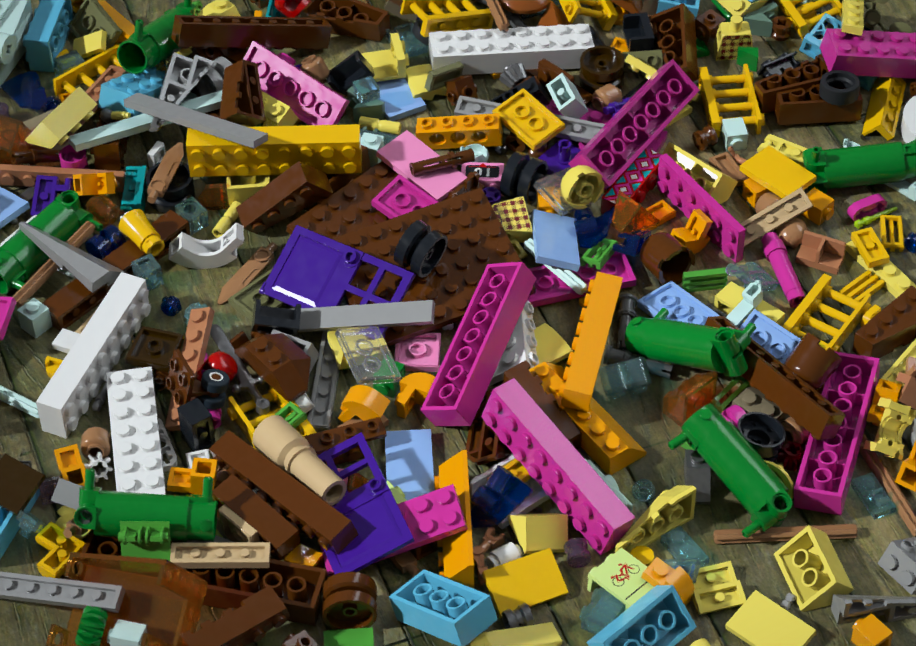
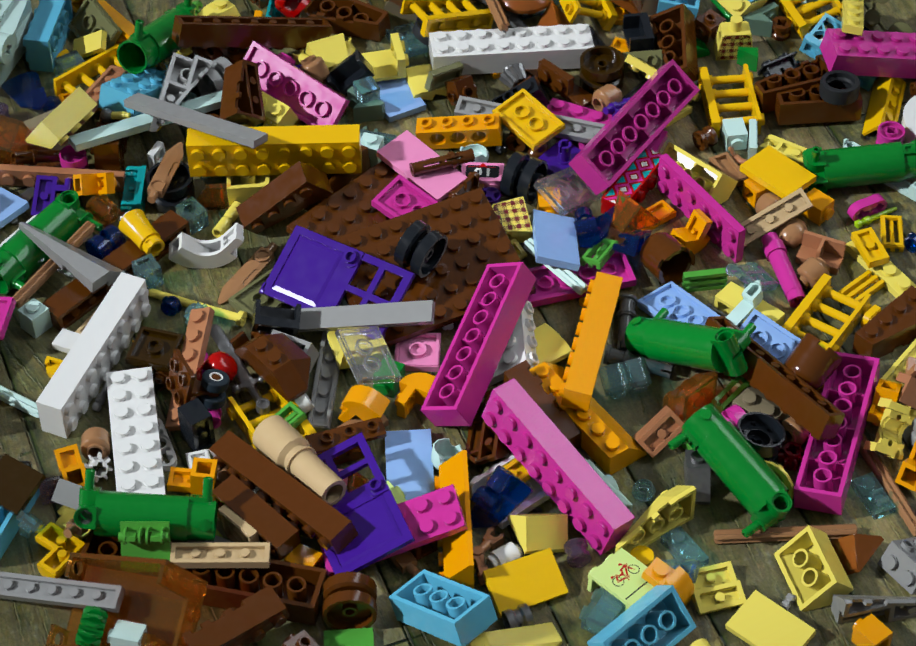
(240, 318): none -> light yellow bar
(331, 49): none -> light yellow torso
(382, 125): light yellow piece -> none
(442, 451): none -> light aqua hair
(567, 97): light aqua brick -> none
(581, 186): light yellow cylinder -> none
(659, 431): none -> nougat panel
(752, 138): none -> light aqua tile
(811, 271): none -> medium nougat head
(855, 550): none -> dark orange slope
(890, 132): none -> dark pink wheel

